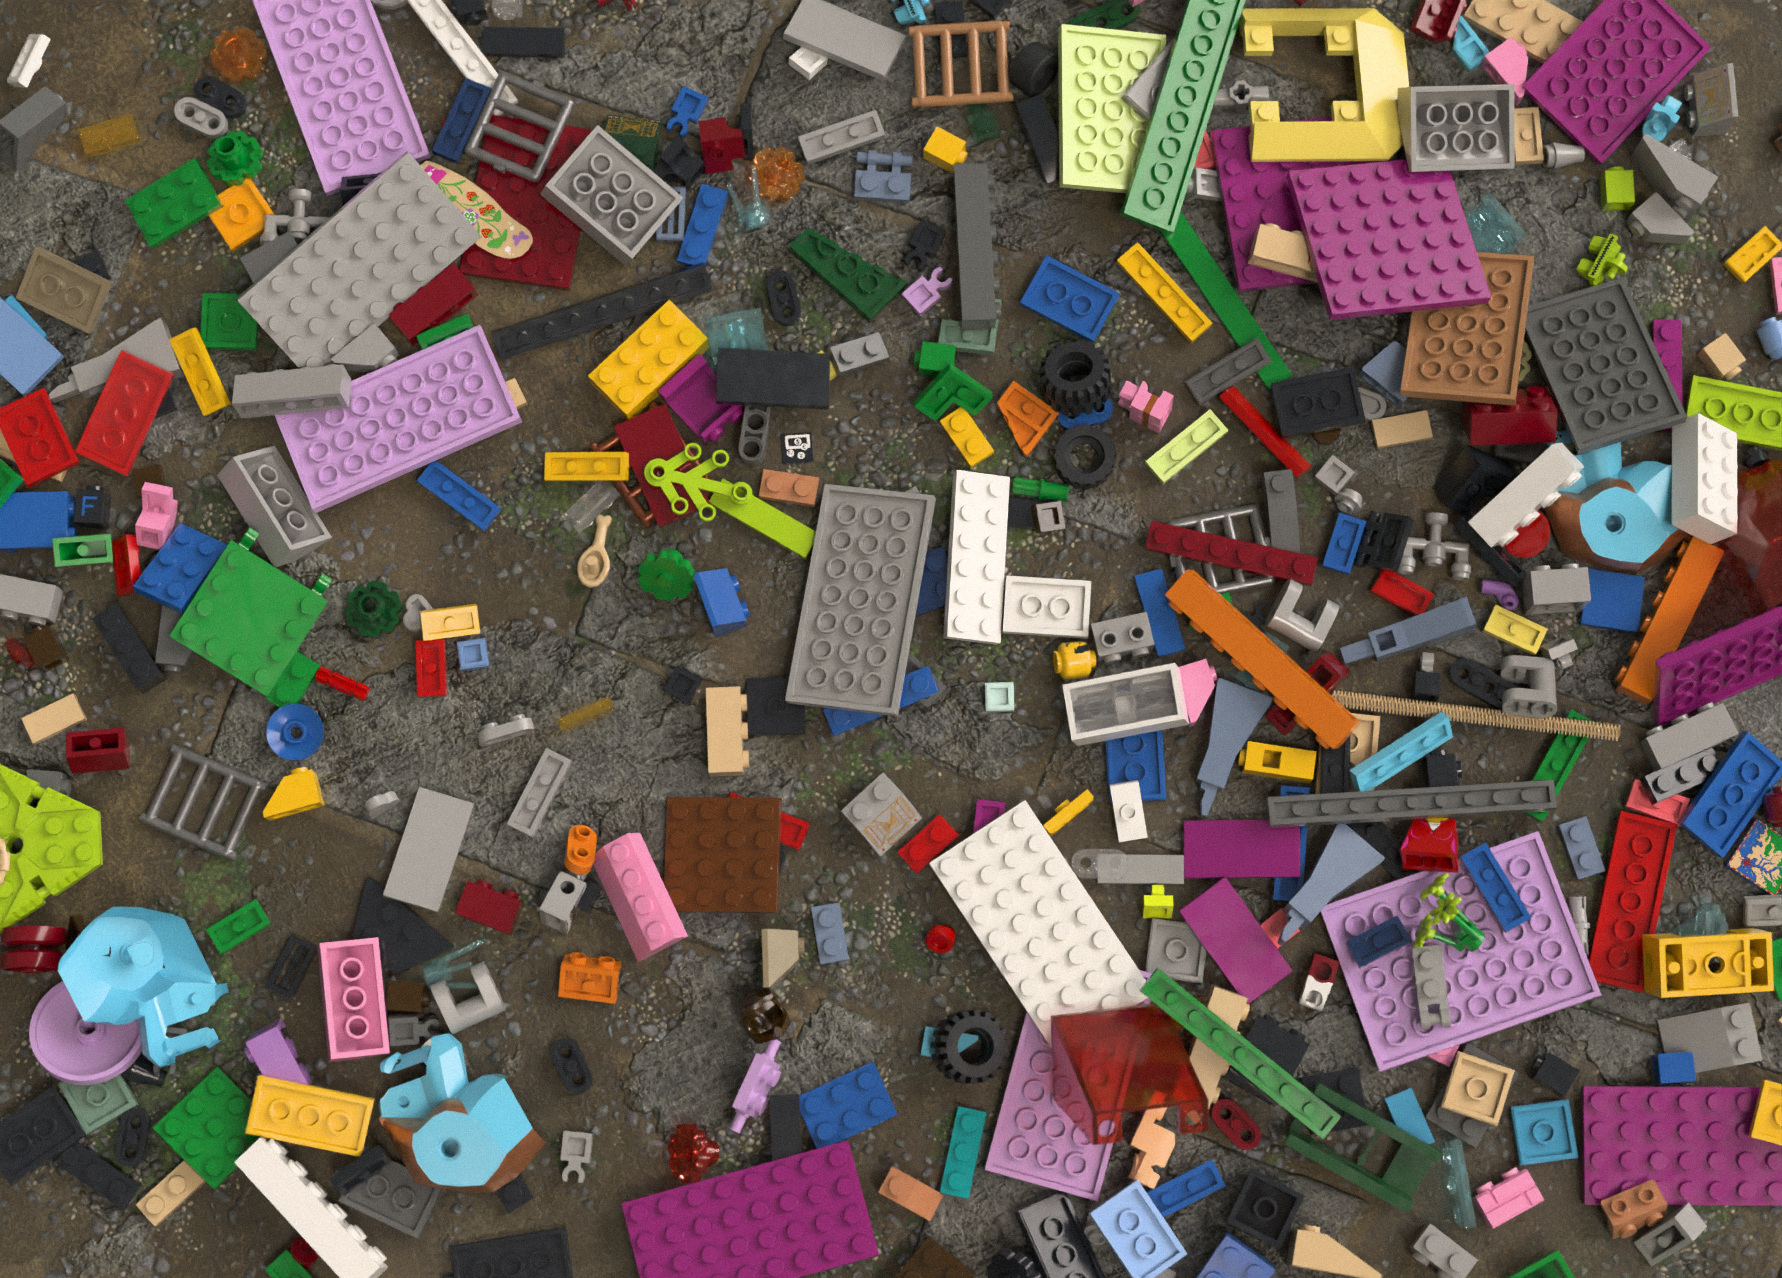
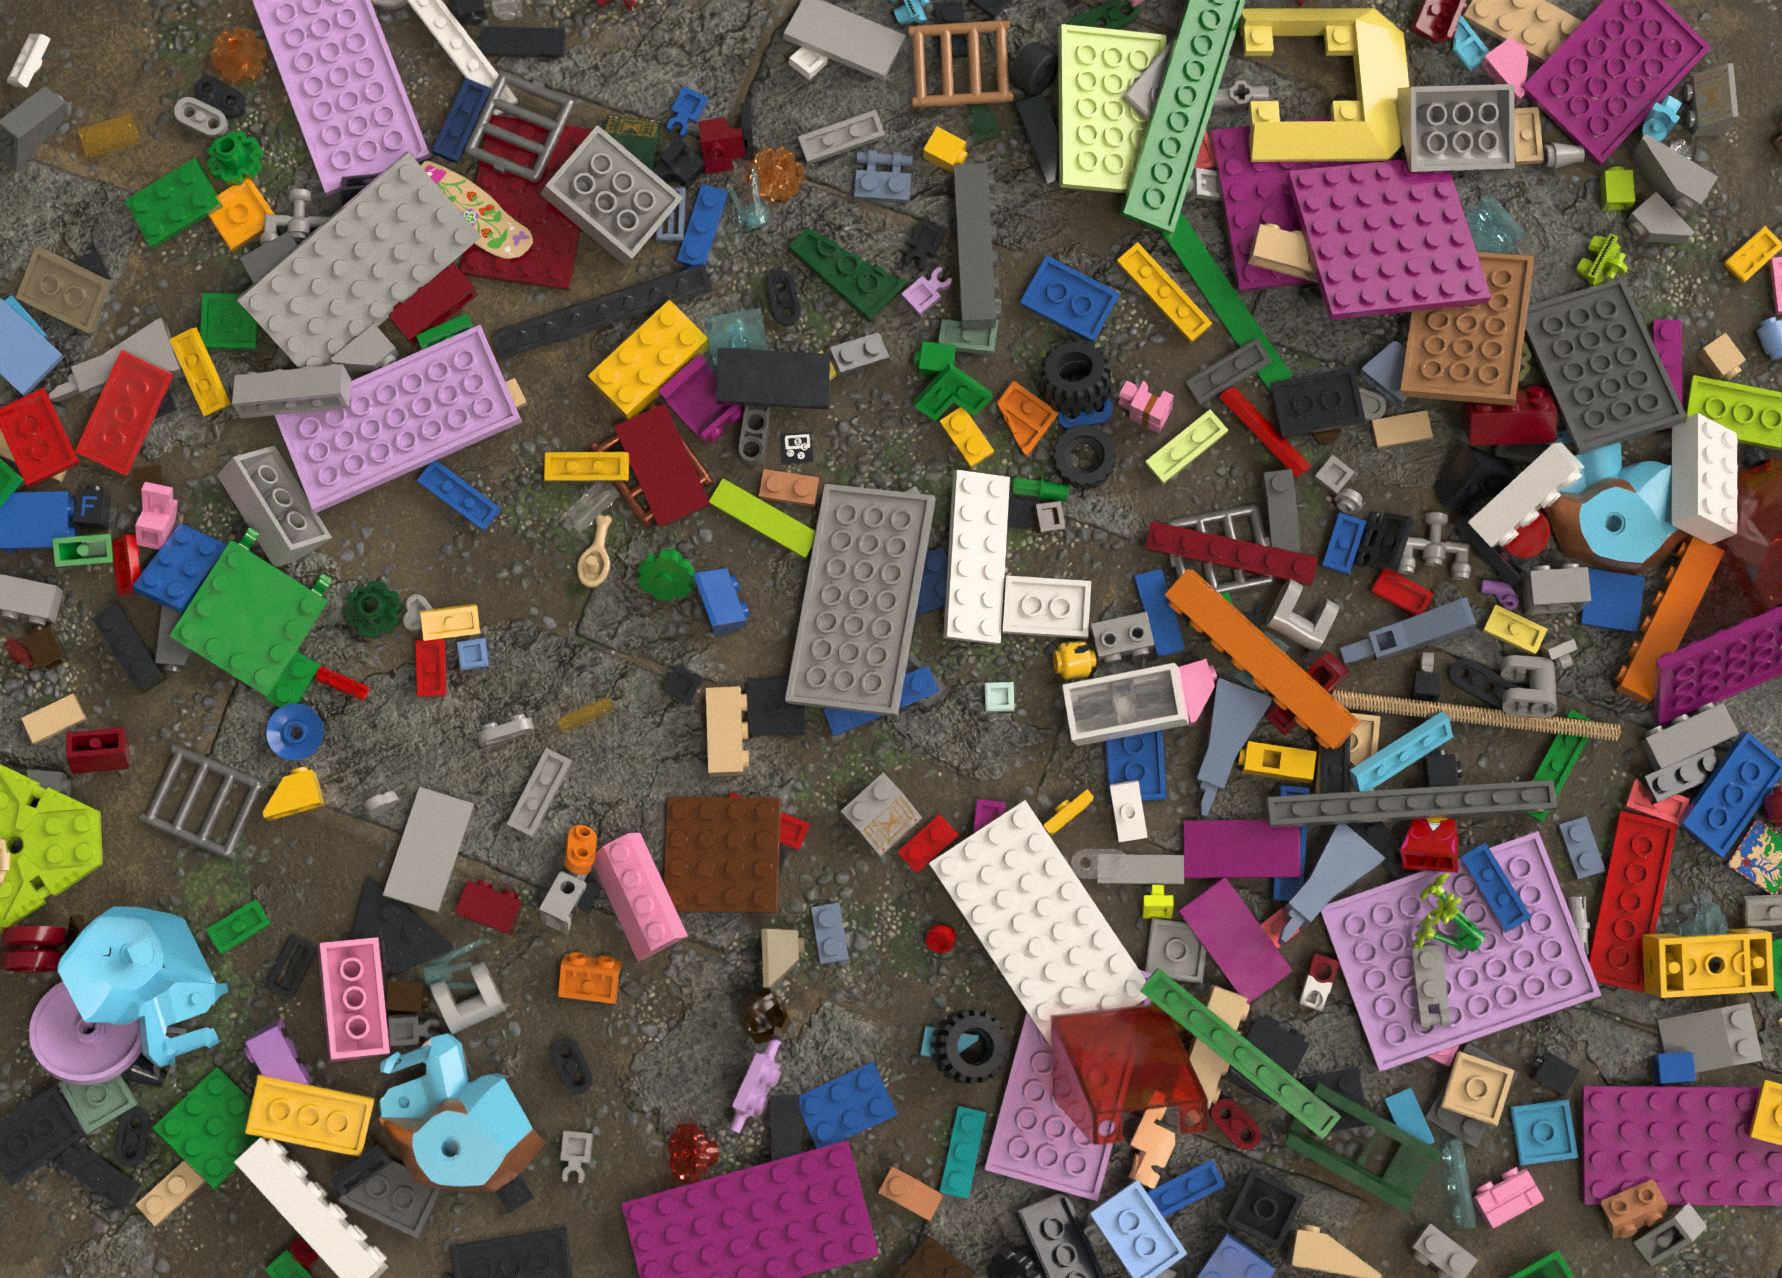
(693, 481): lime plant -> none
(1378, 942): dark blue plate -> none

